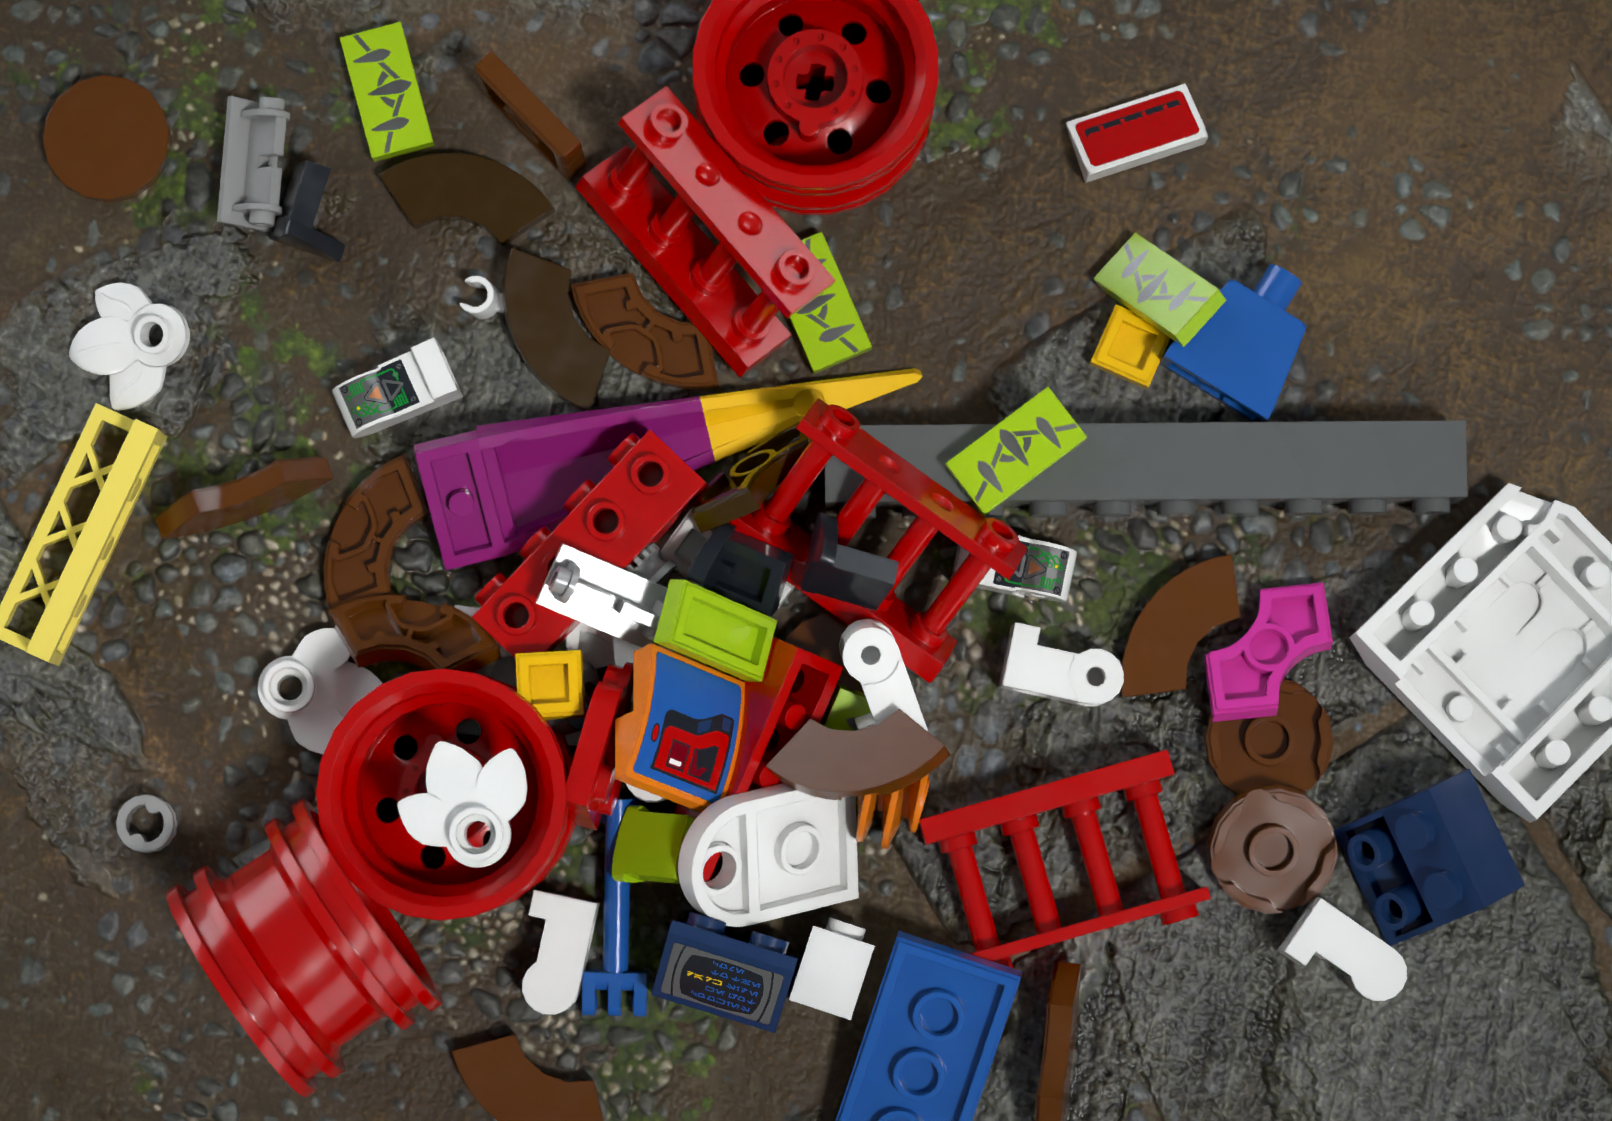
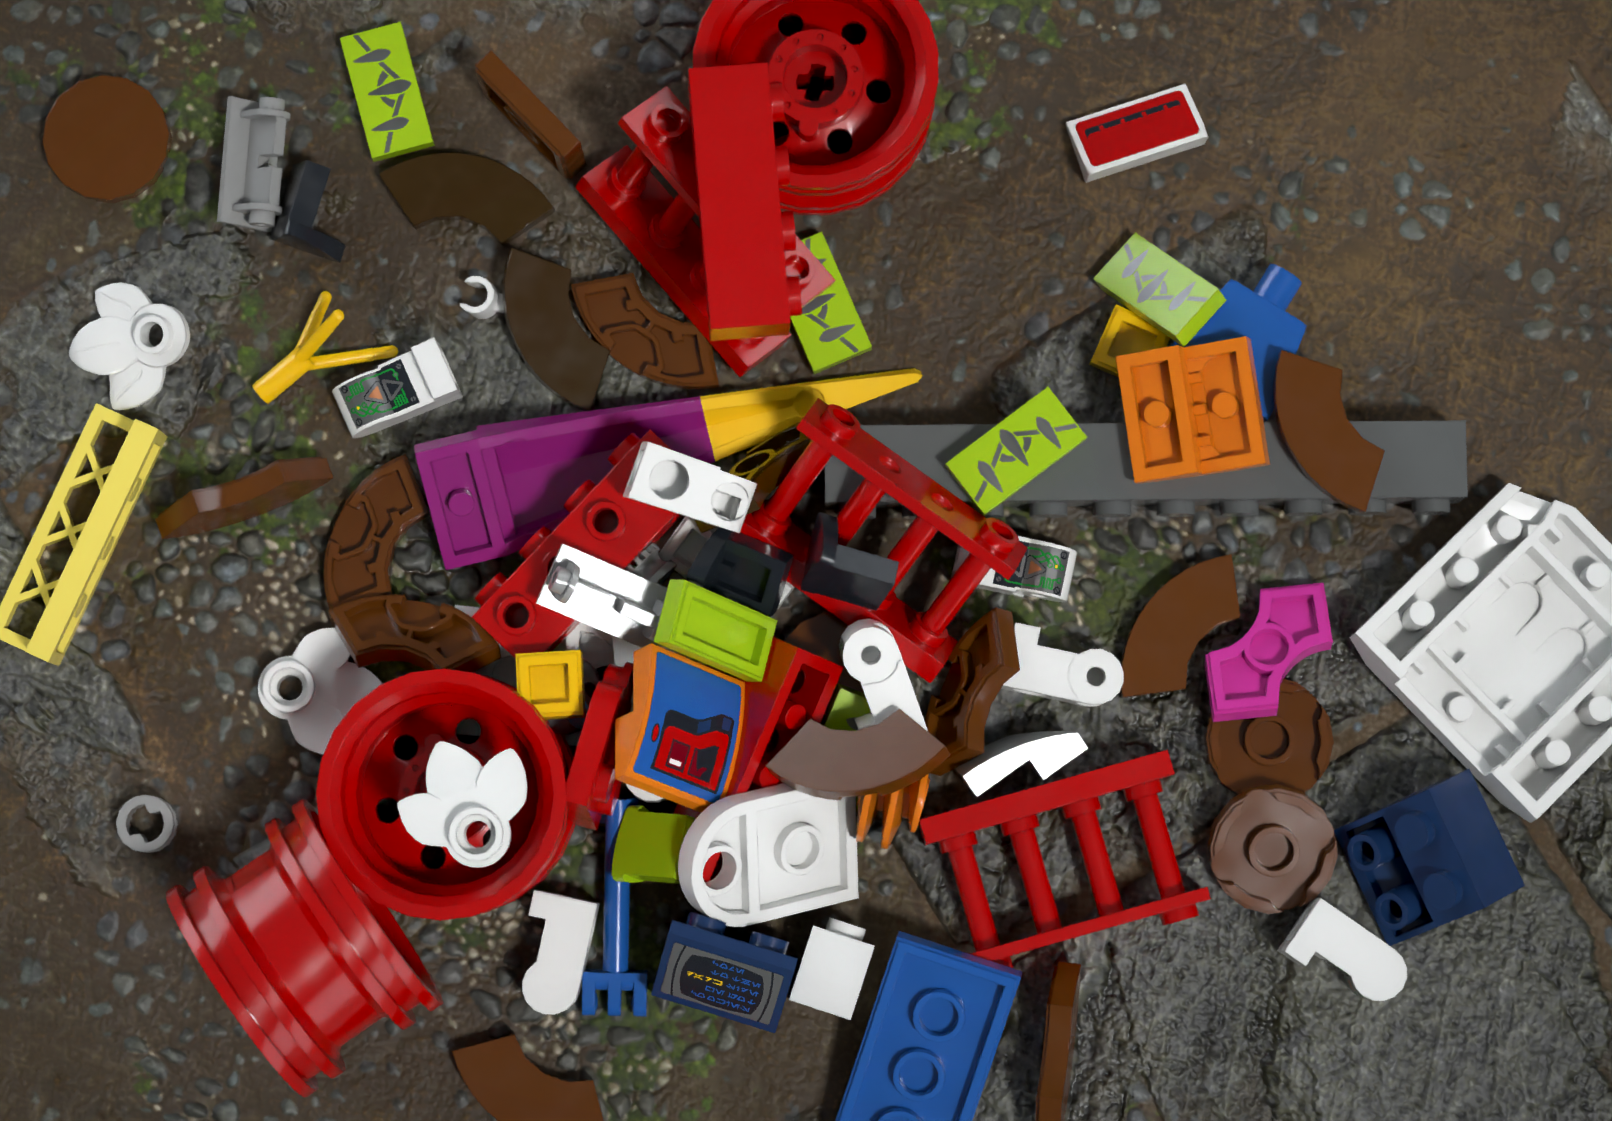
(301, 359): none -> yellow plant
(689, 487): none -> white leg
(740, 201): none -> red brick
(980, 667): none -> reddish brown tile
(1042, 750): none -> slope
(1192, 410): none -> orange slope
(1320, 434): none -> reddish brown tile

